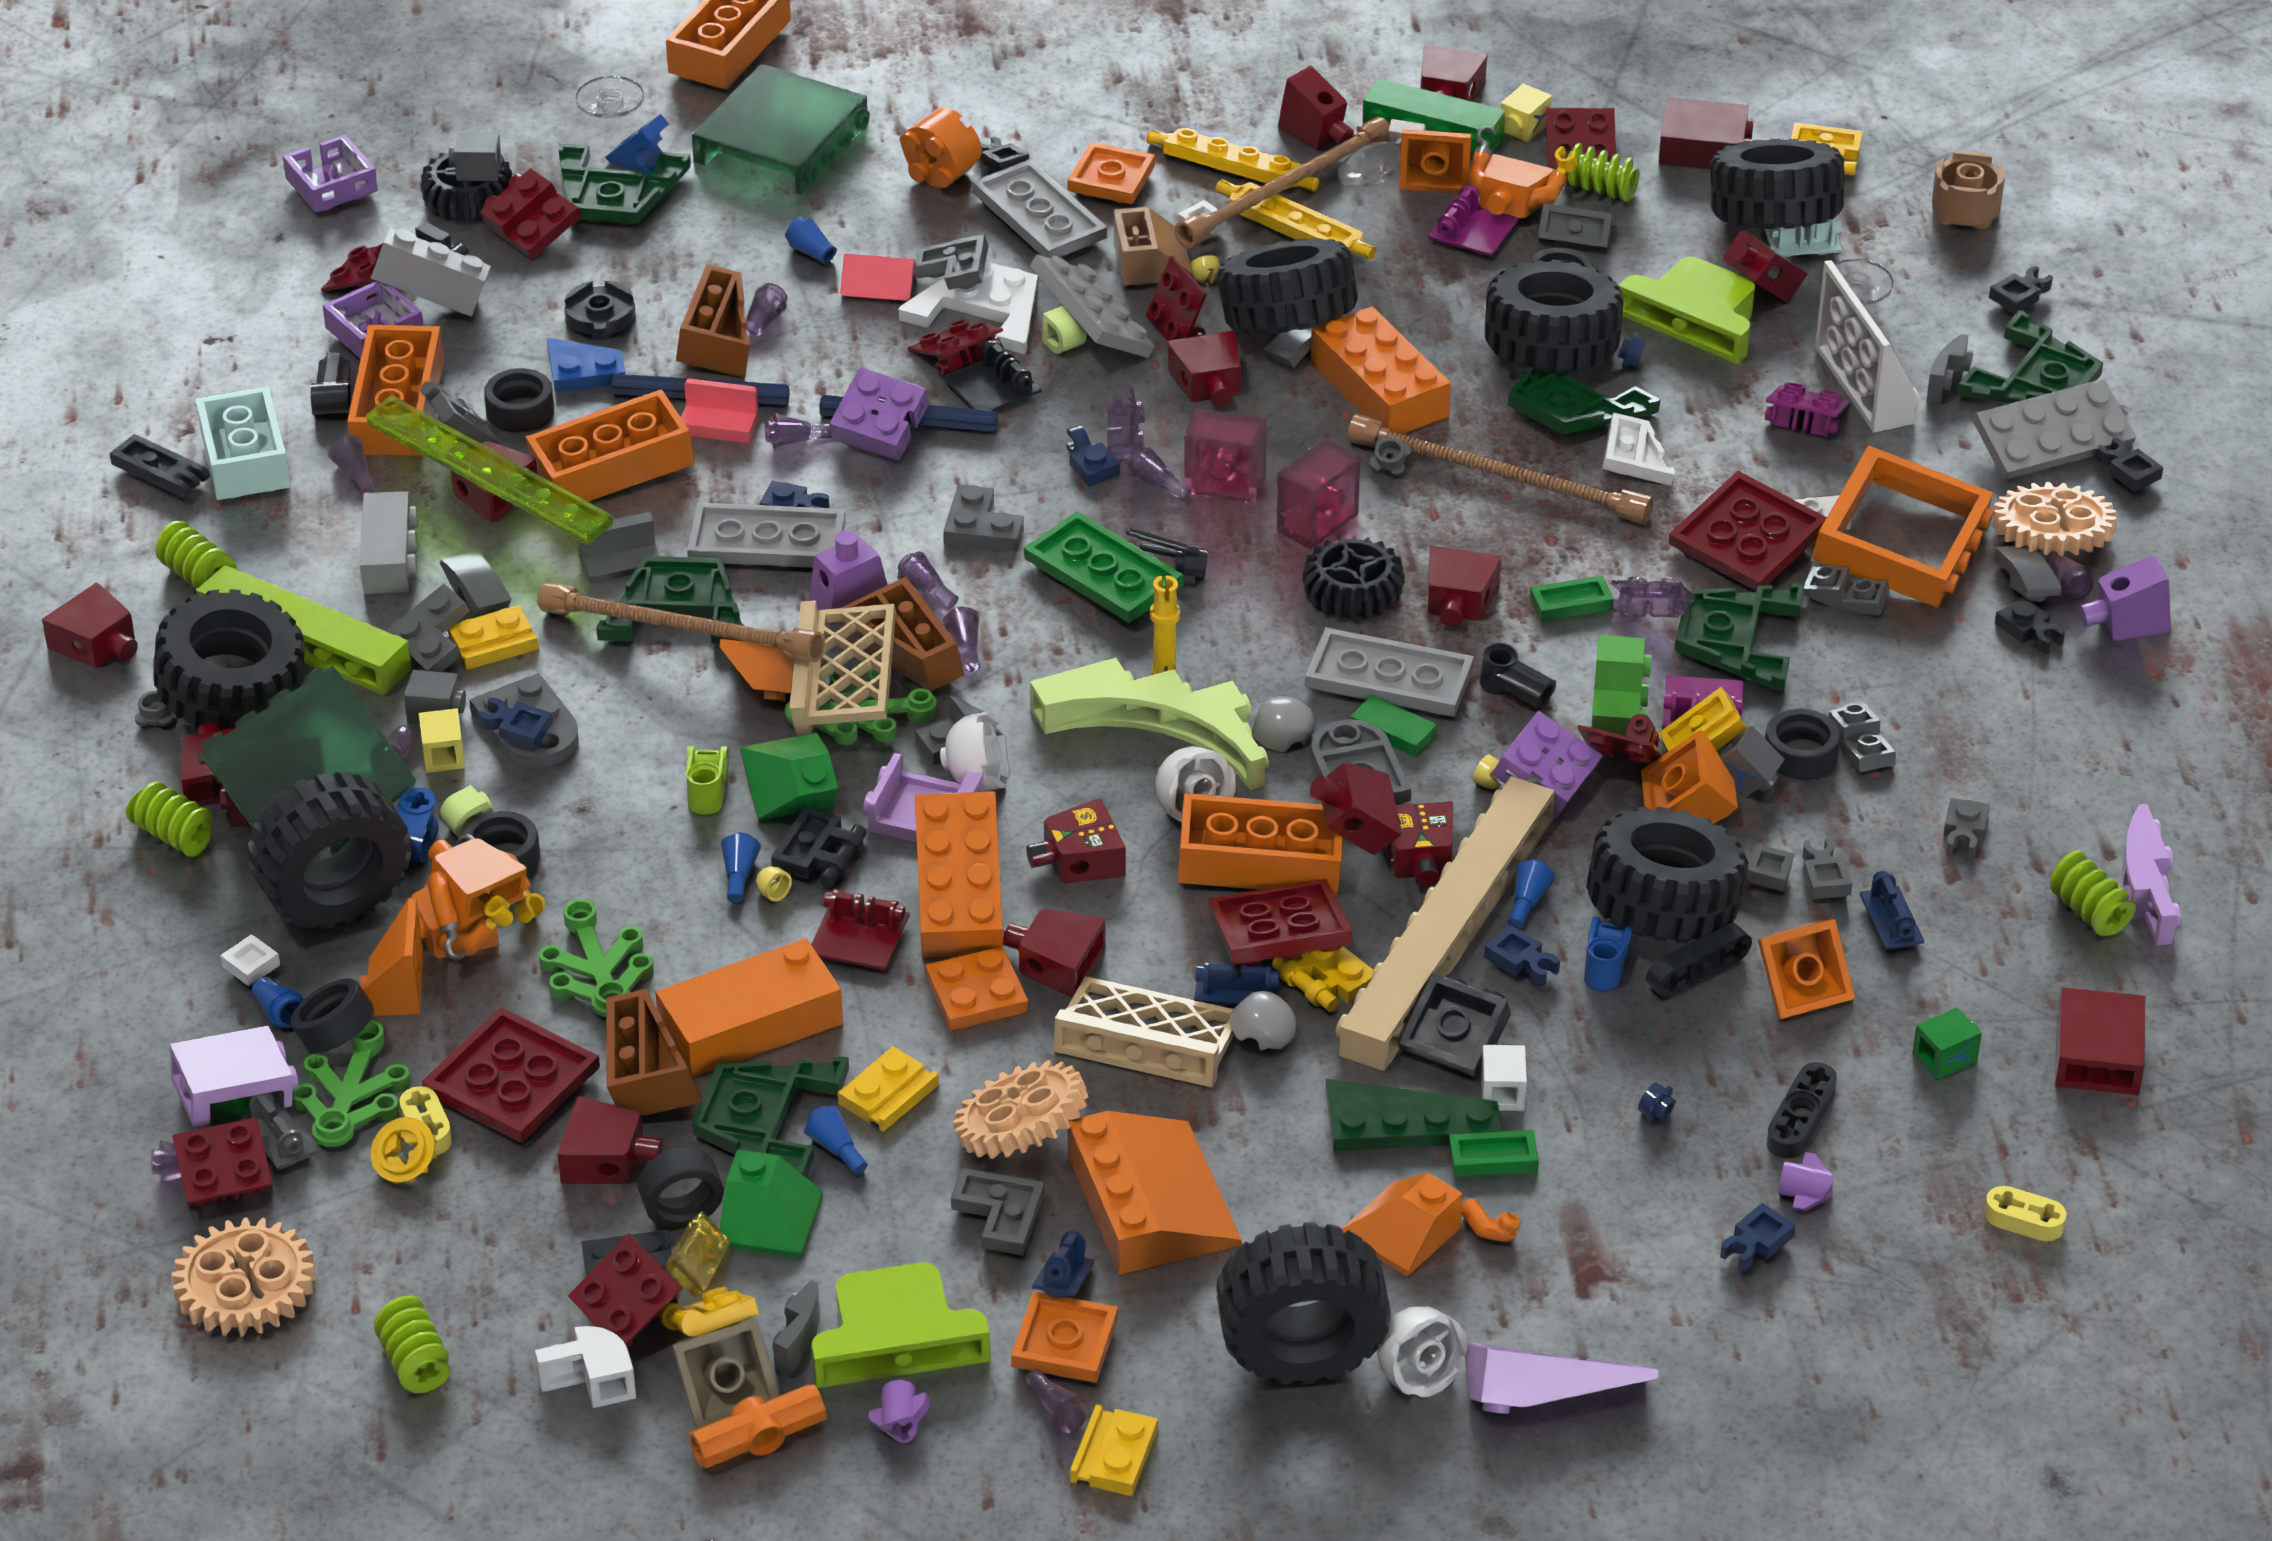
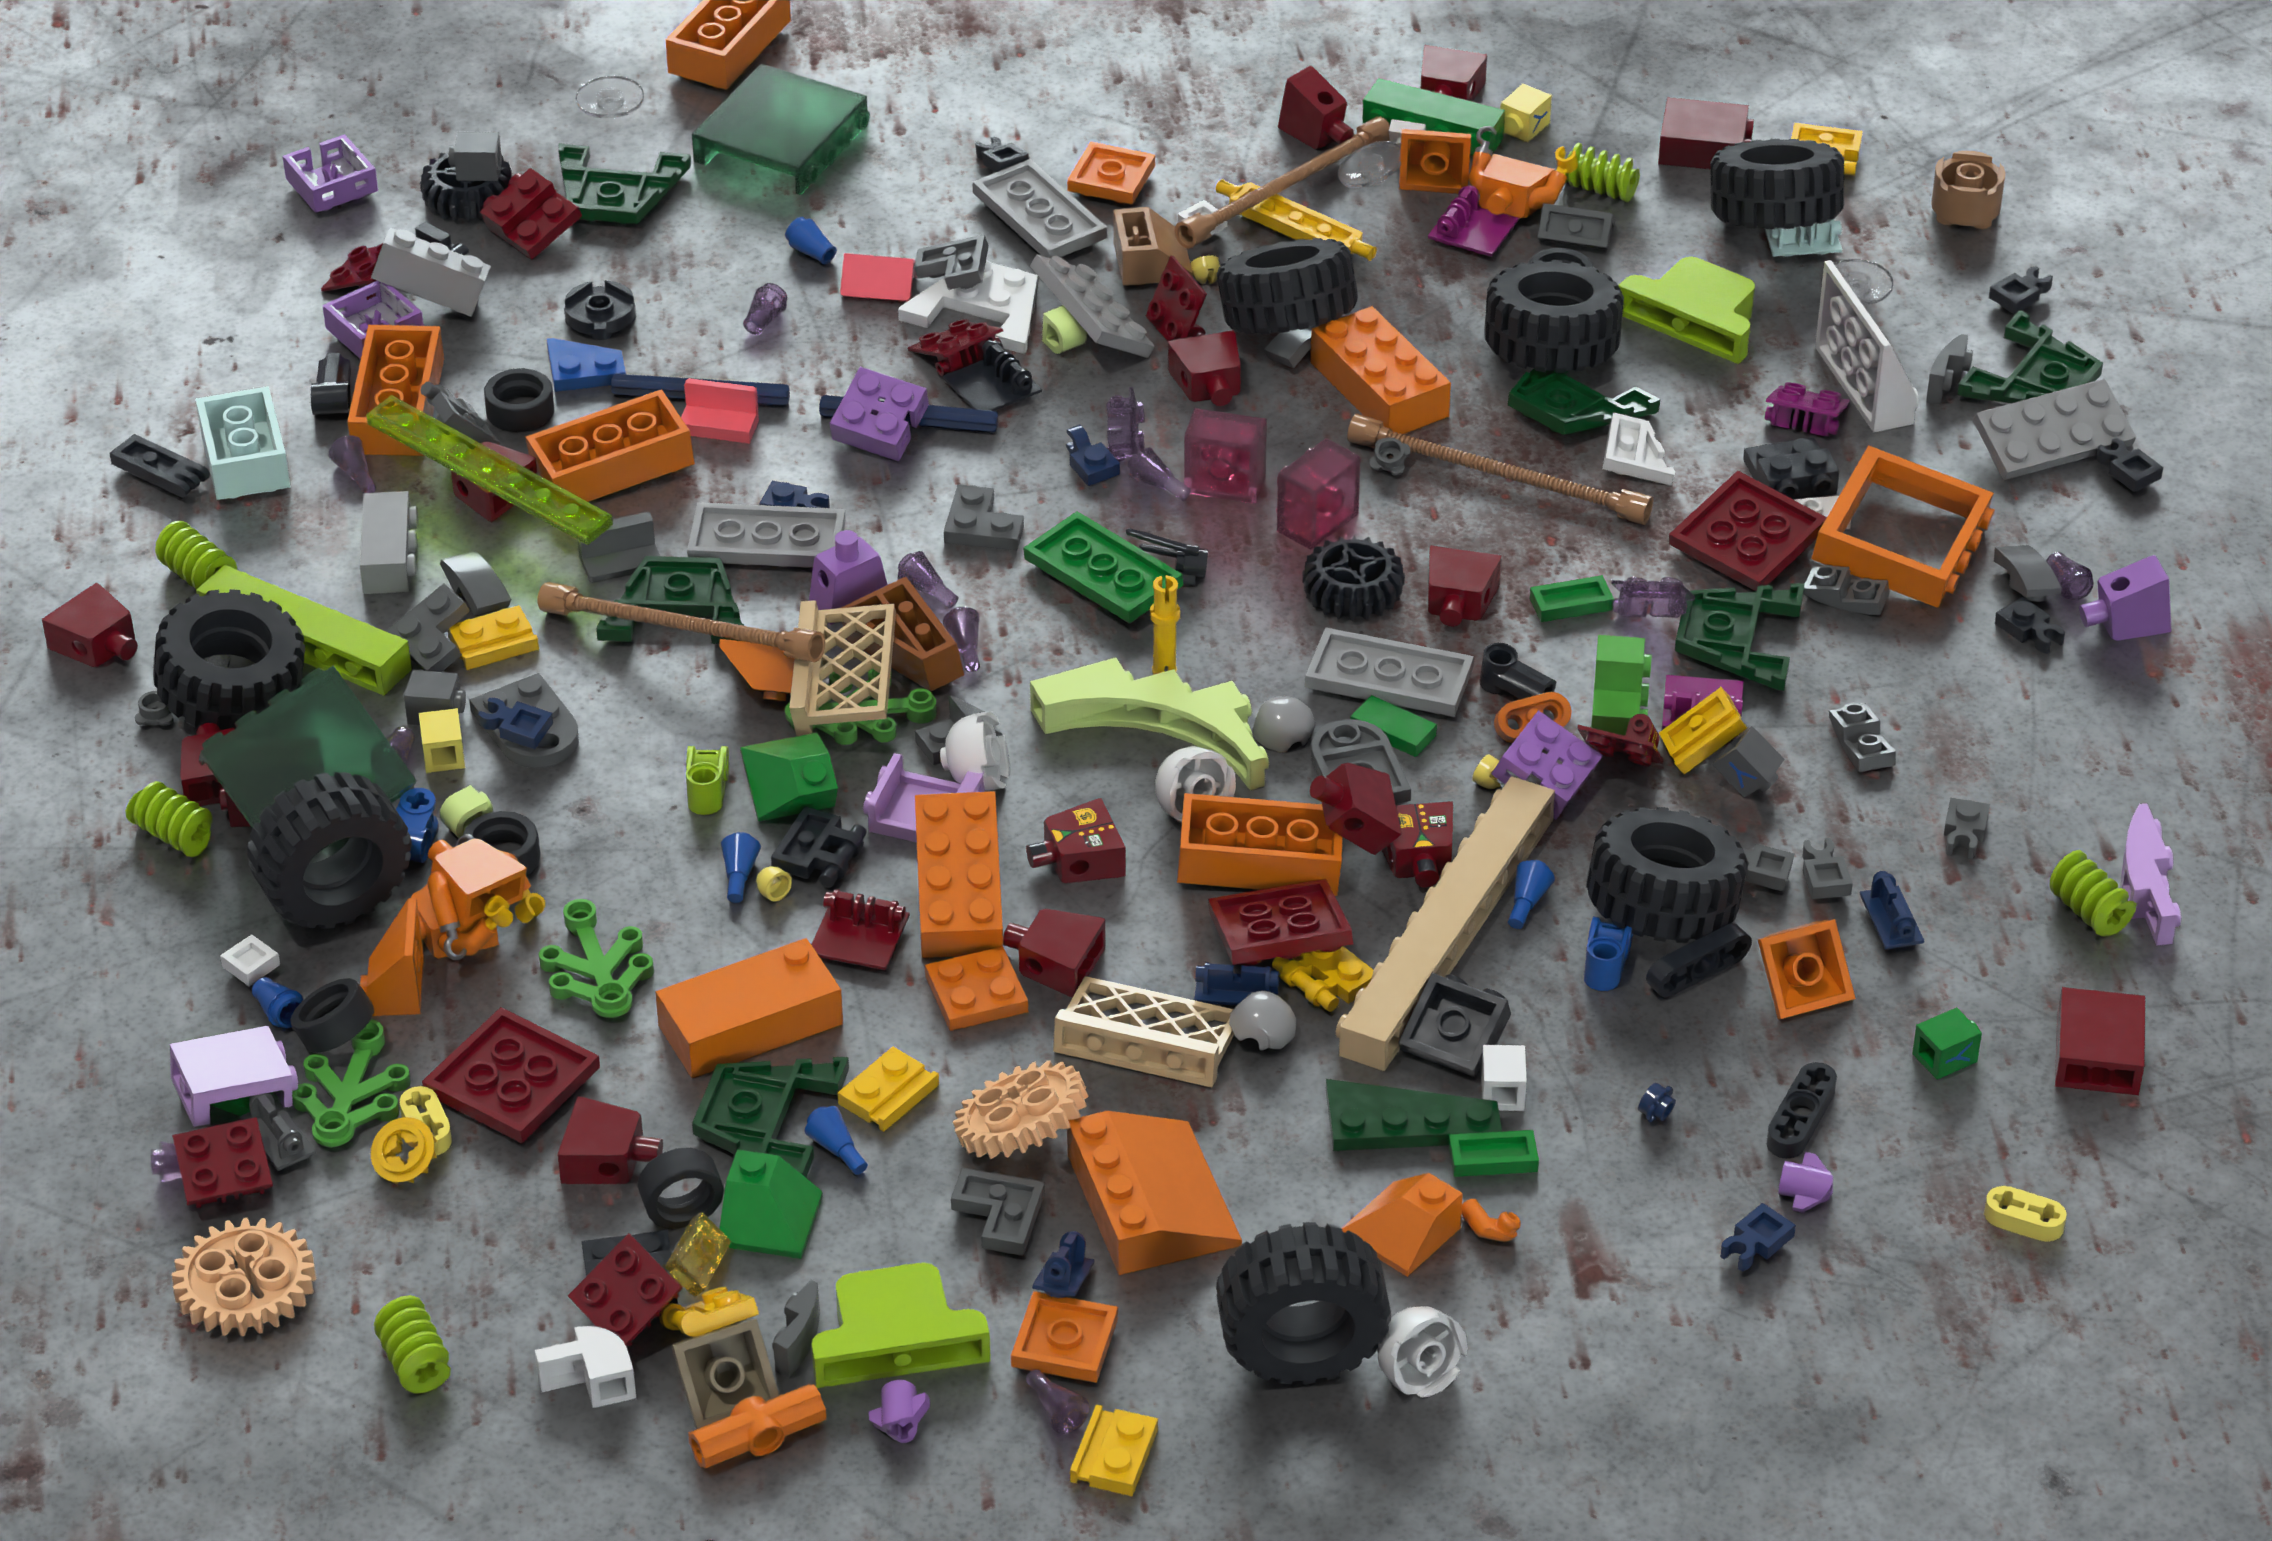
(640, 149): blue slope -> none
(642, 1058): dark orange wedge -> none
(715, 324): dark orange wedge -> none
(788, 431): clear purple cone -> none
(940, 148): orange brick -> none
(1222, 155): yellow plate -> none
(1519, 952): dark blue plate -> none
(1524, 710): none -> orange plate
(1524, 1378): lavender wedge -> none
(1582, 125): dark red hinge -> none
(1631, 350): dark blue plate -> none
(1691, 780): orange slope -> none
(1755, 260): dark red torso -> none
(1794, 468): none -> black plate
(1810, 725): black tyre -> none
(2054, 519): light nougat gear -> none

